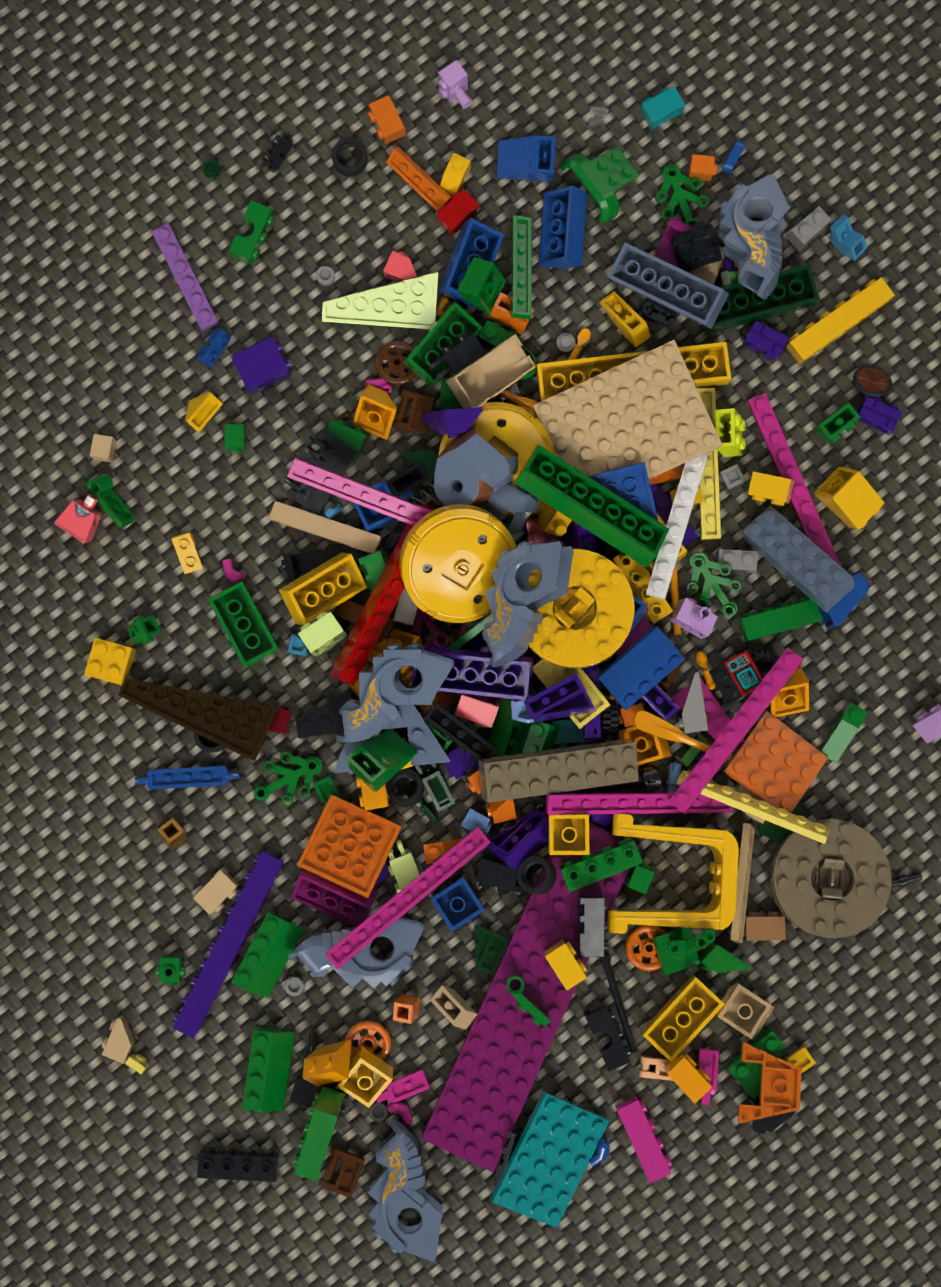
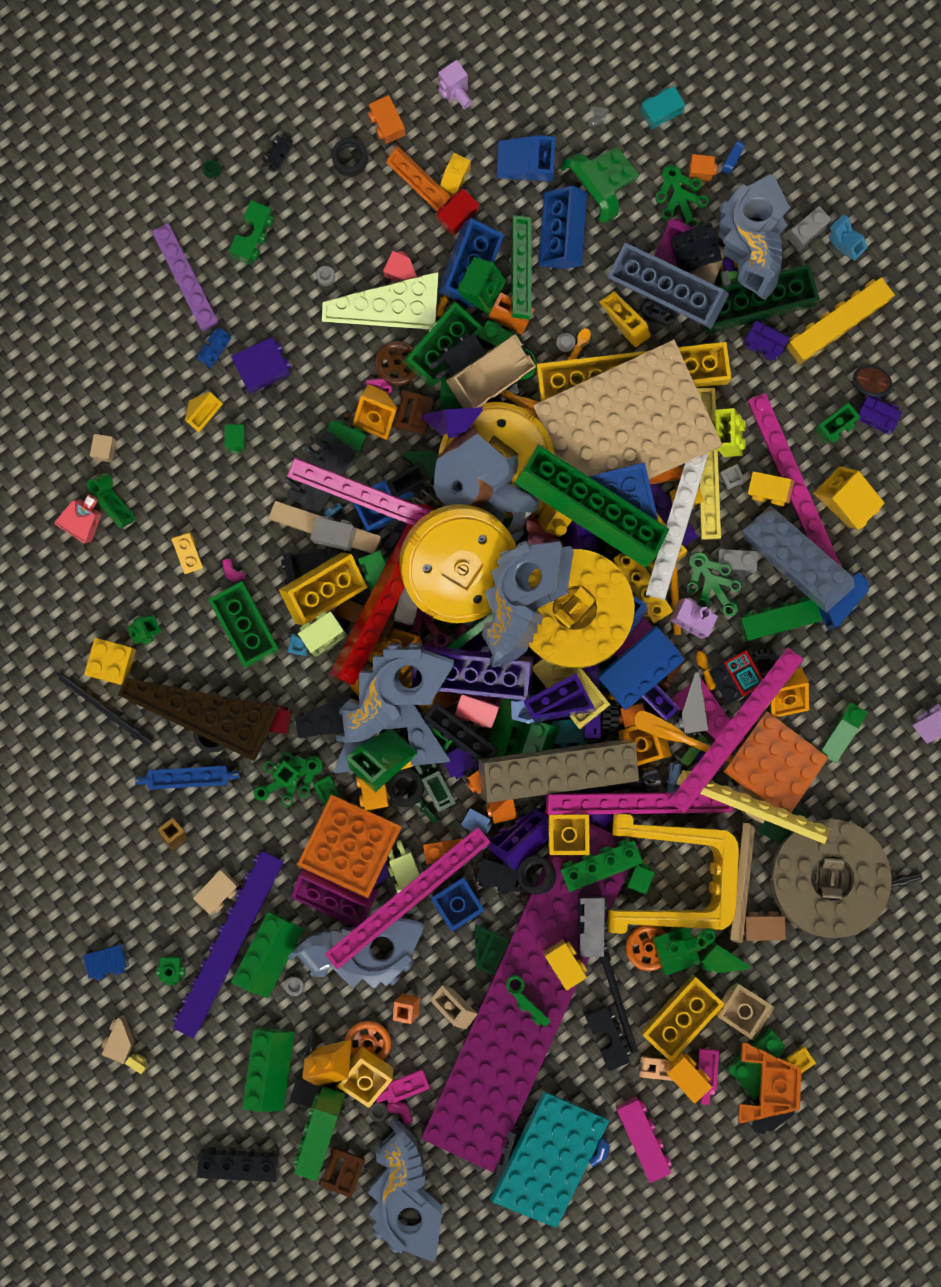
(106, 961): none -> blue brick
(135, 732): none -> black bar
(282, 780): none -> green brick
(333, 533): none -> light grey brick

